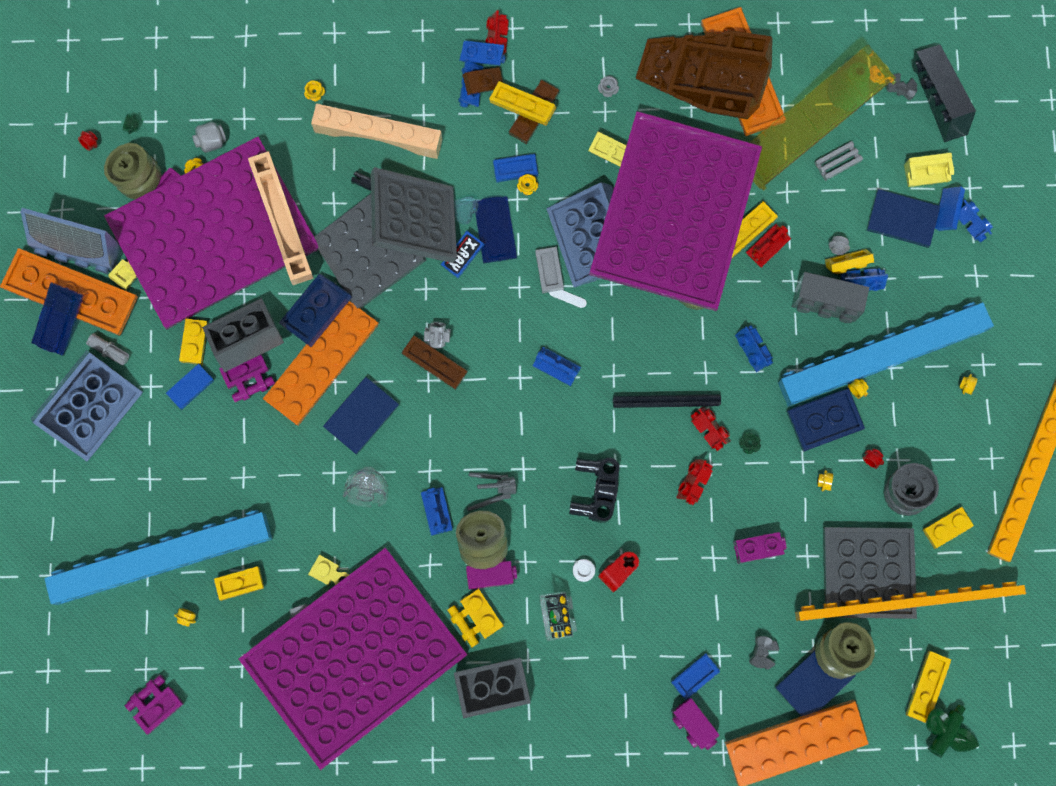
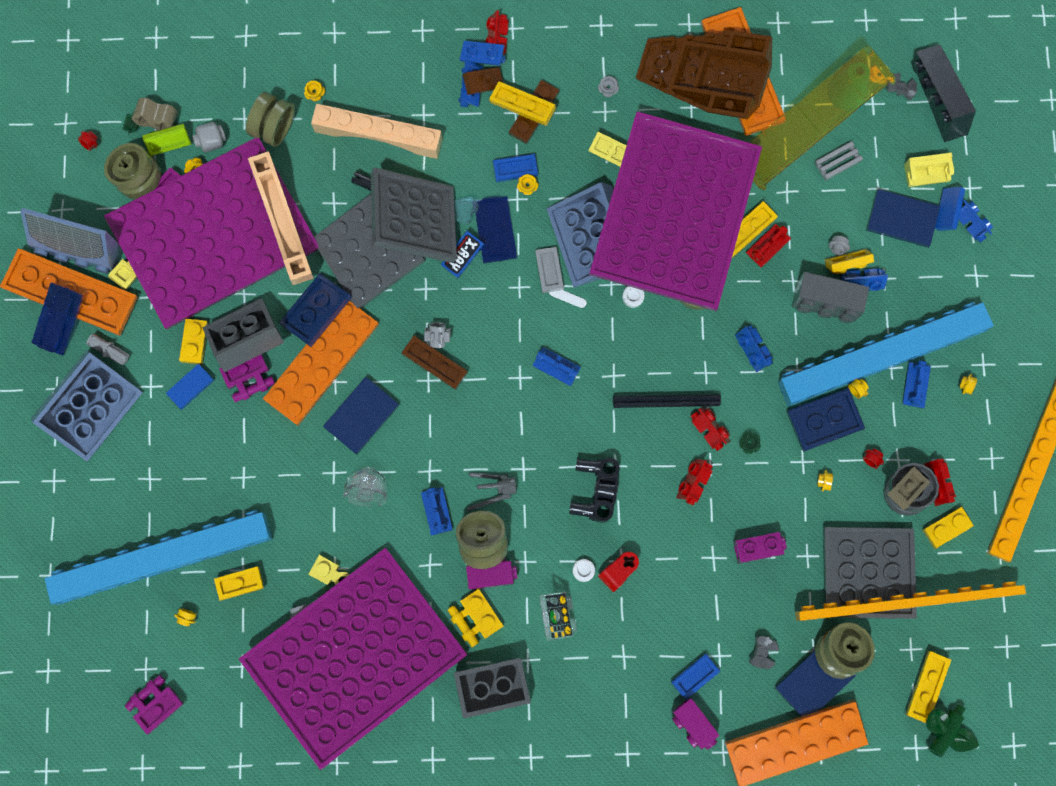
(154, 115): none -> dark tan axle
(166, 139): none -> lime tile
(270, 119): none -> olive wheel
(633, 297): none -> white tile
(908, 488): none -> dark tan plate
(916, 384): none -> blue hinge
(946, 491): none -> red hinge

